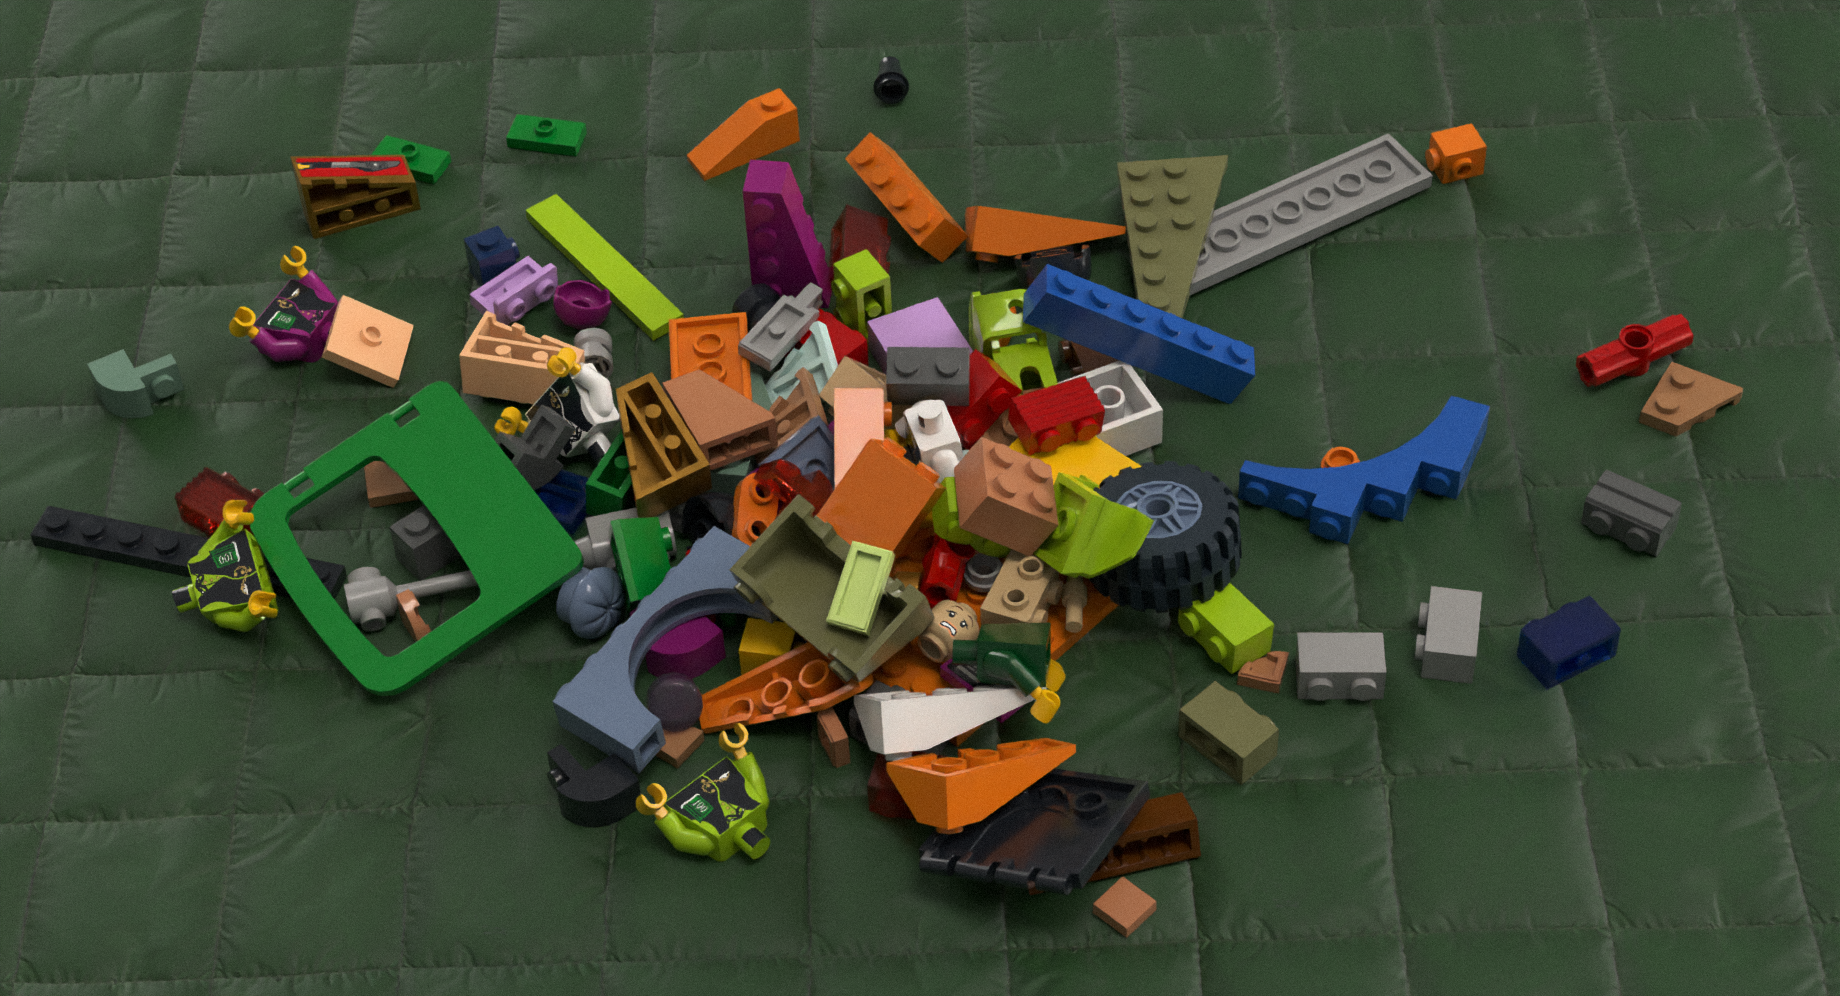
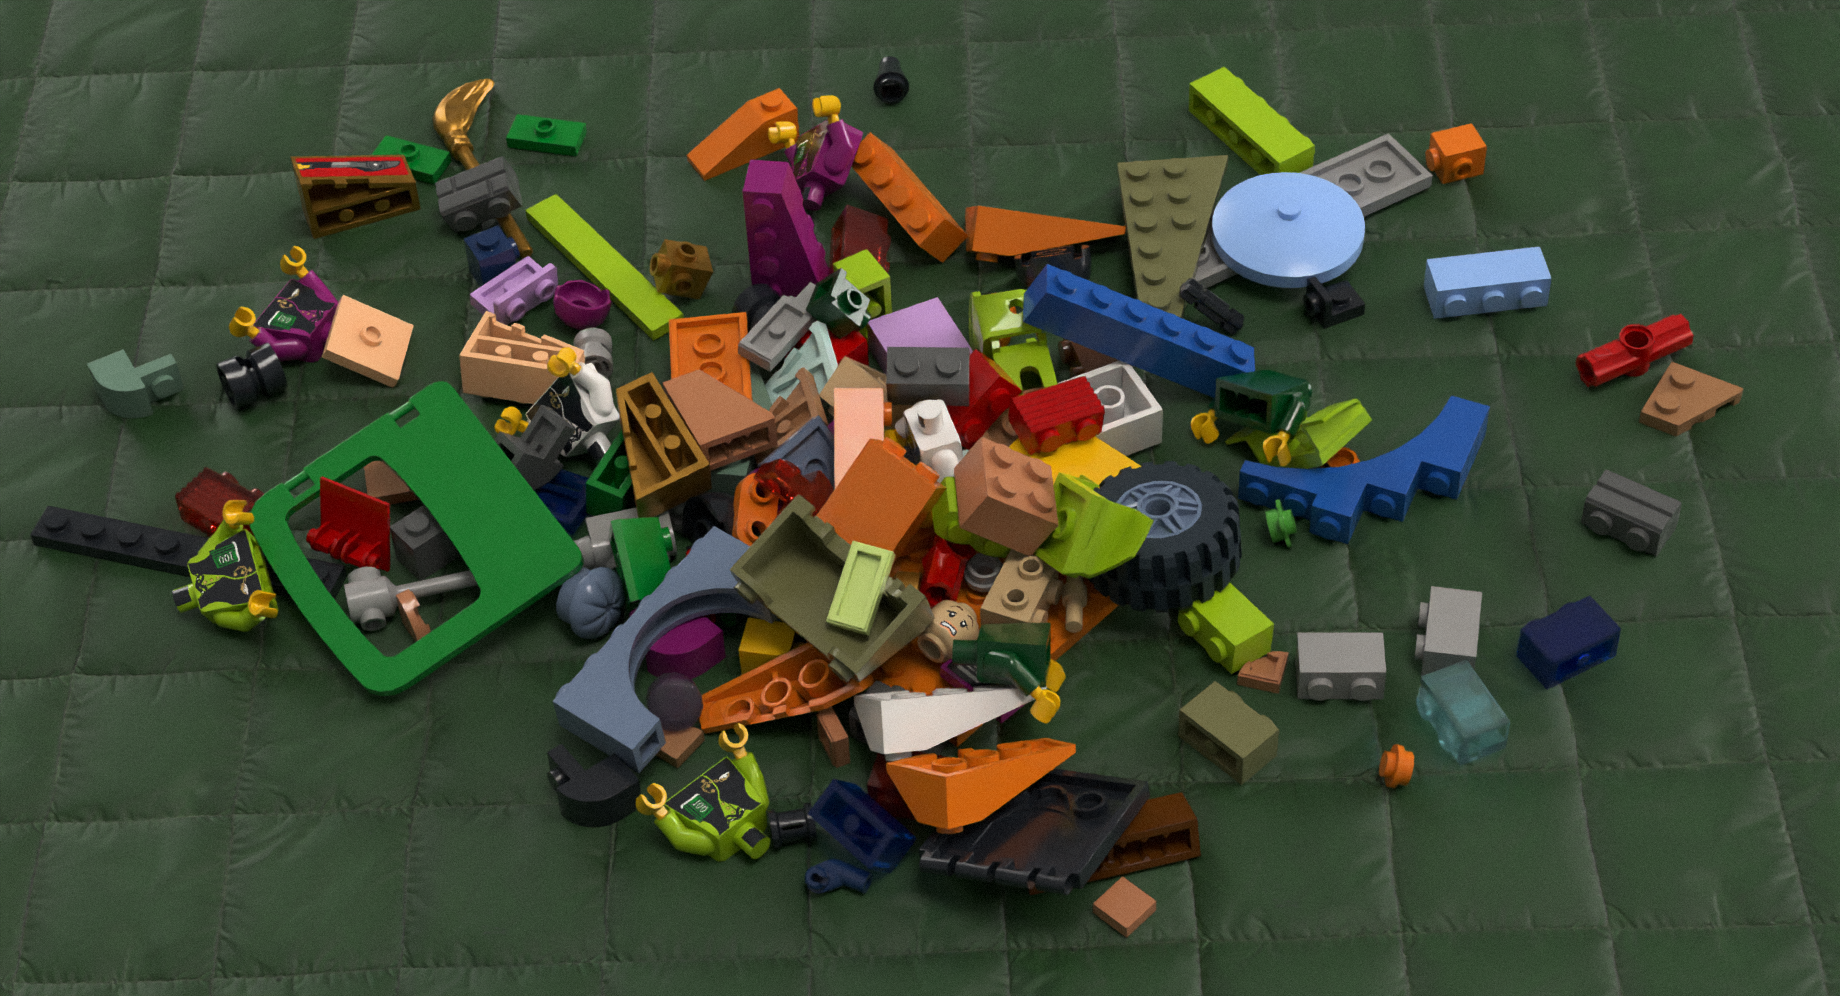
(251, 375): none -> black wheel
(352, 526): none -> red hinge
(452, 122): none -> pearl gold piece
(479, 195): none -> dark grey brick
(681, 269): none -> pearl gold brick
(792, 833): none -> black bush
(821, 154): none -> torso
(836, 874): none -> dark blue arm
(839, 305): none -> dark green brick
(862, 826): none -> clear blue brick
(1211, 306): none -> black axle
(1249, 124): none -> lime brick
(1261, 402): none -> dark green torso
(1281, 524): none -> bright green plate
(1288, 229): none -> light blue dish
(1317, 437): none -> lime piece
(1332, 303): none -> black bracket
(1396, 766): none -> orange plate
(1462, 712): none -> clear light blue brick
(1487, 282): none -> light blue brick

